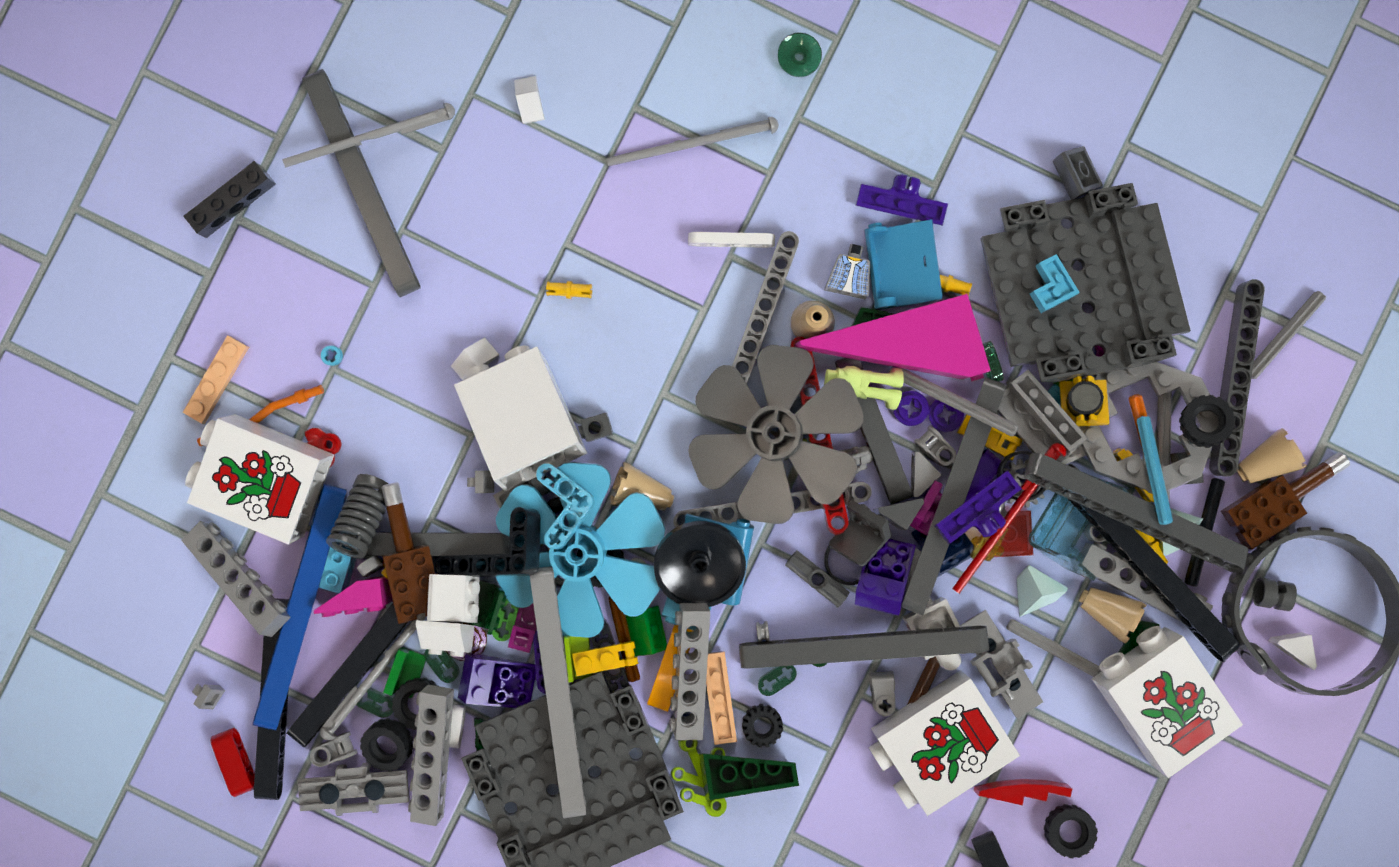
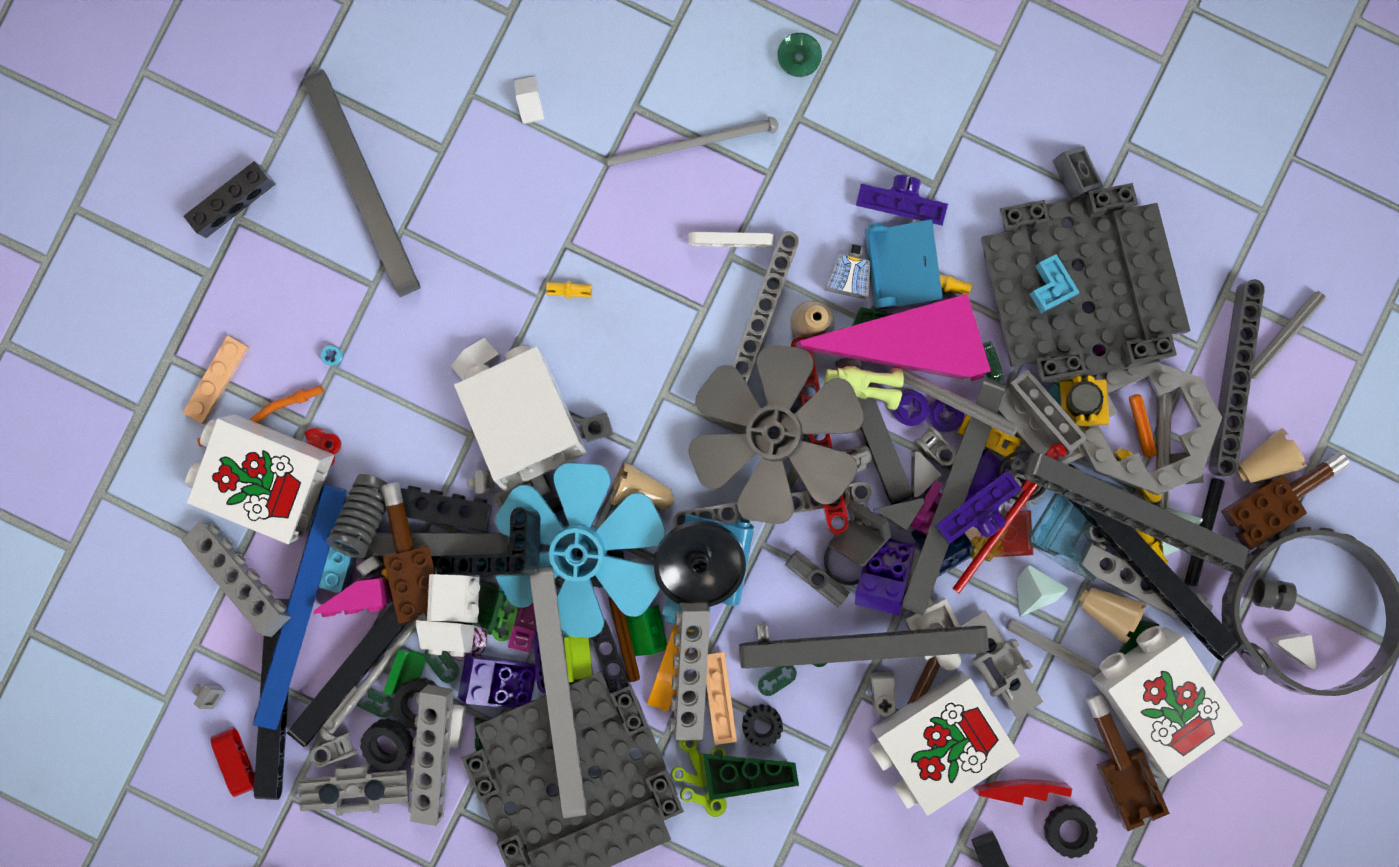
(404, 126): light grey bar -> none
(477, 521): none -> black brick
(571, 508): medium azure beam -> none
(604, 658): yellow plate -> none
(1126, 772): none -> reddish brown piece
(1154, 470): medium azure axle -> none
(1218, 407): black tyre -> none

